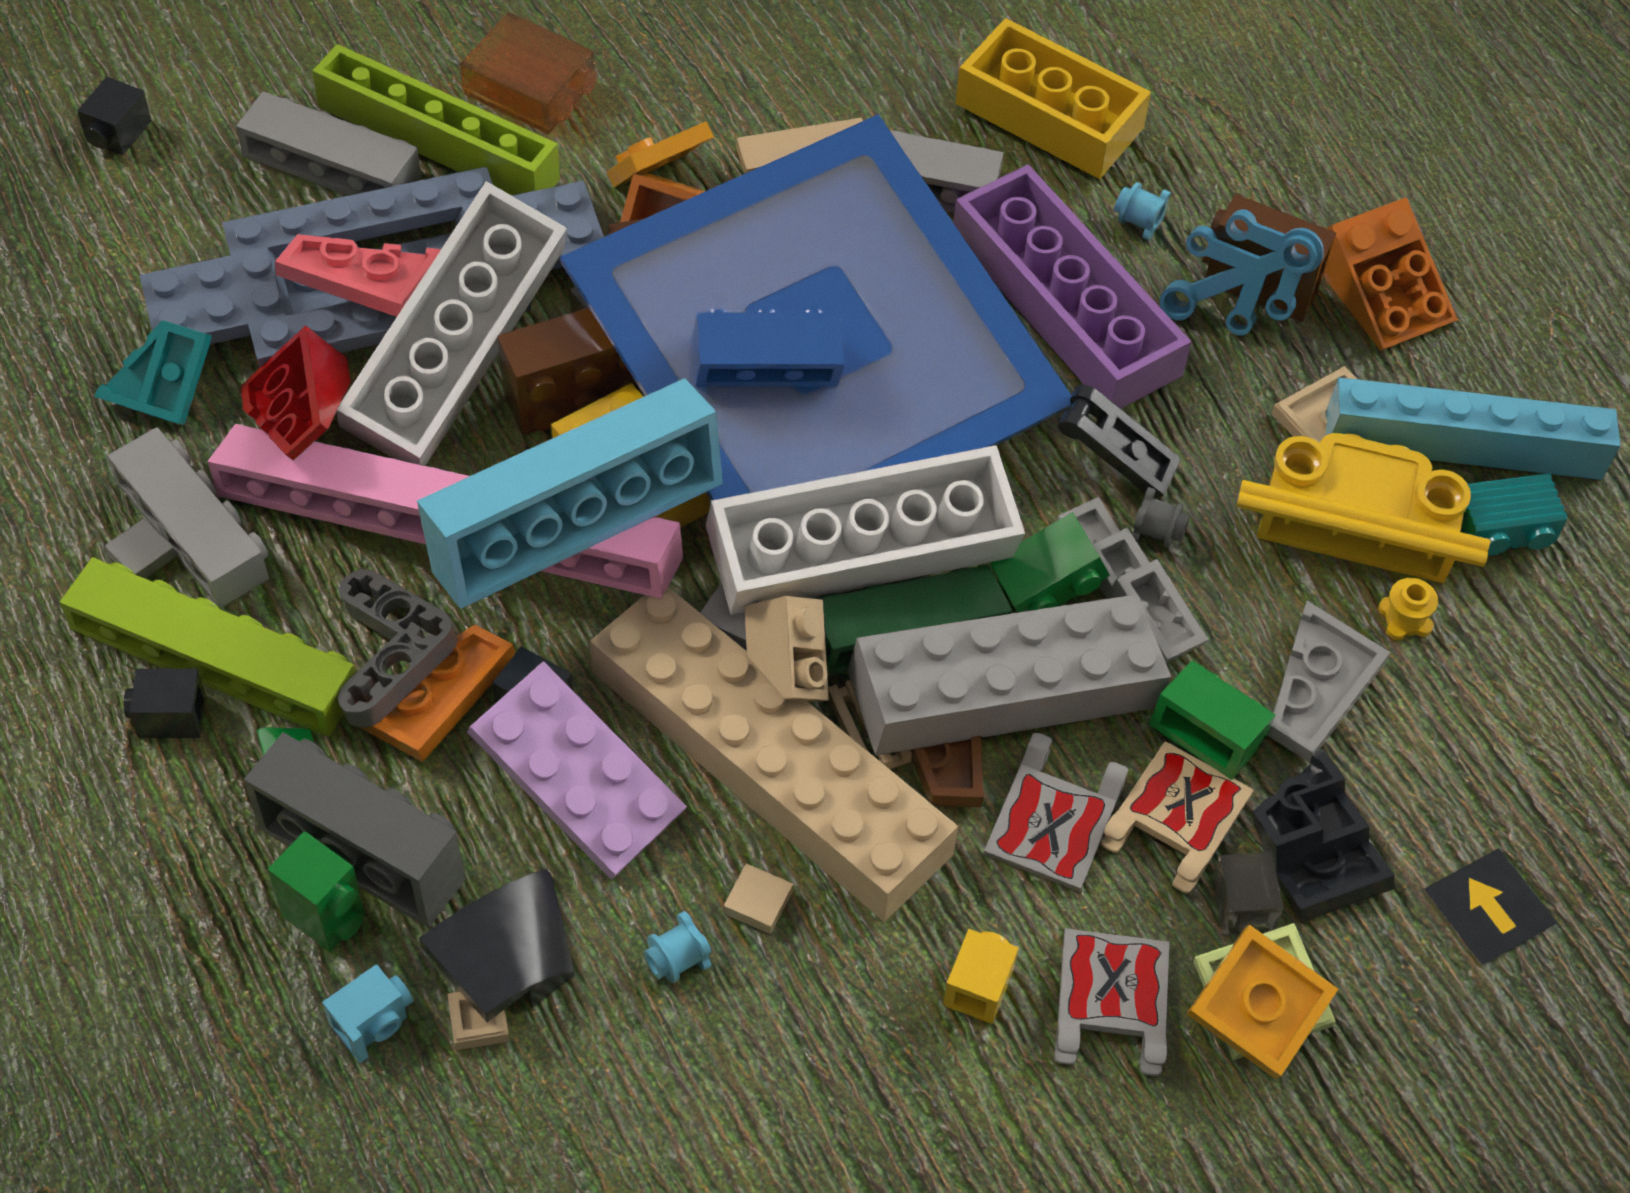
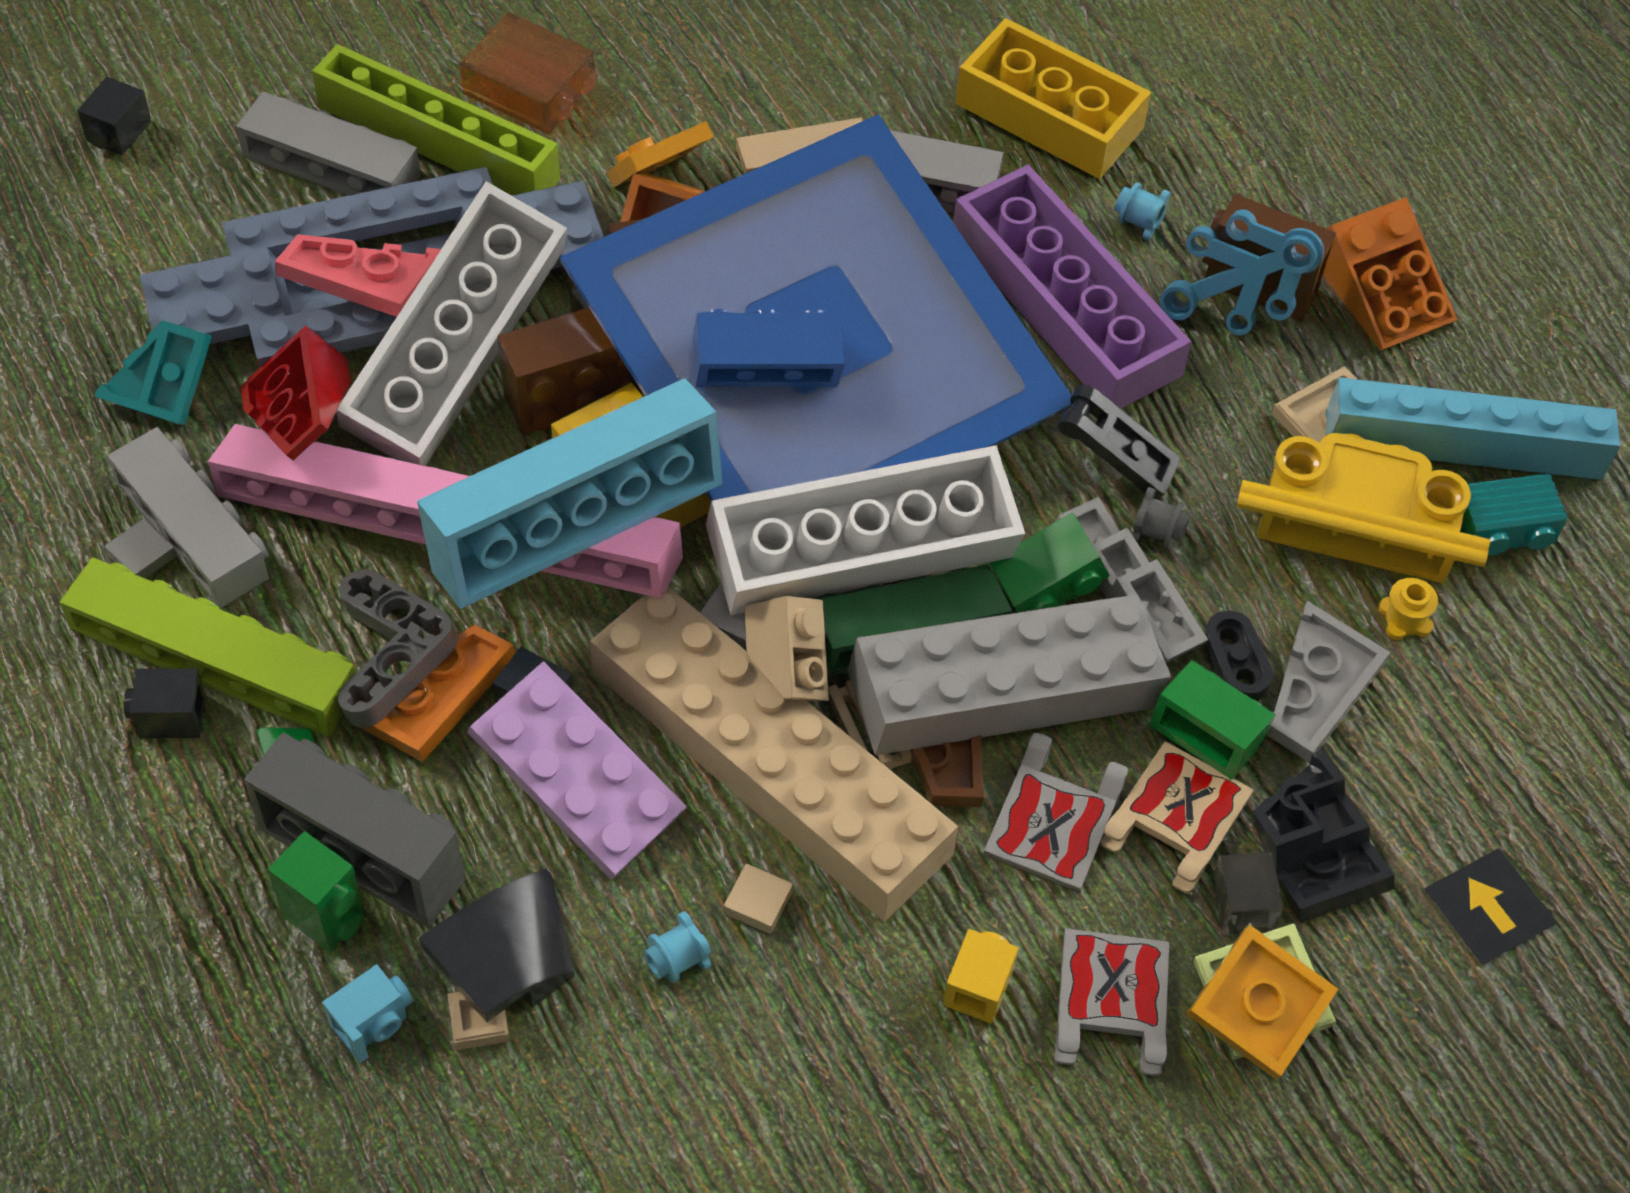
(1240, 660): none -> black plate

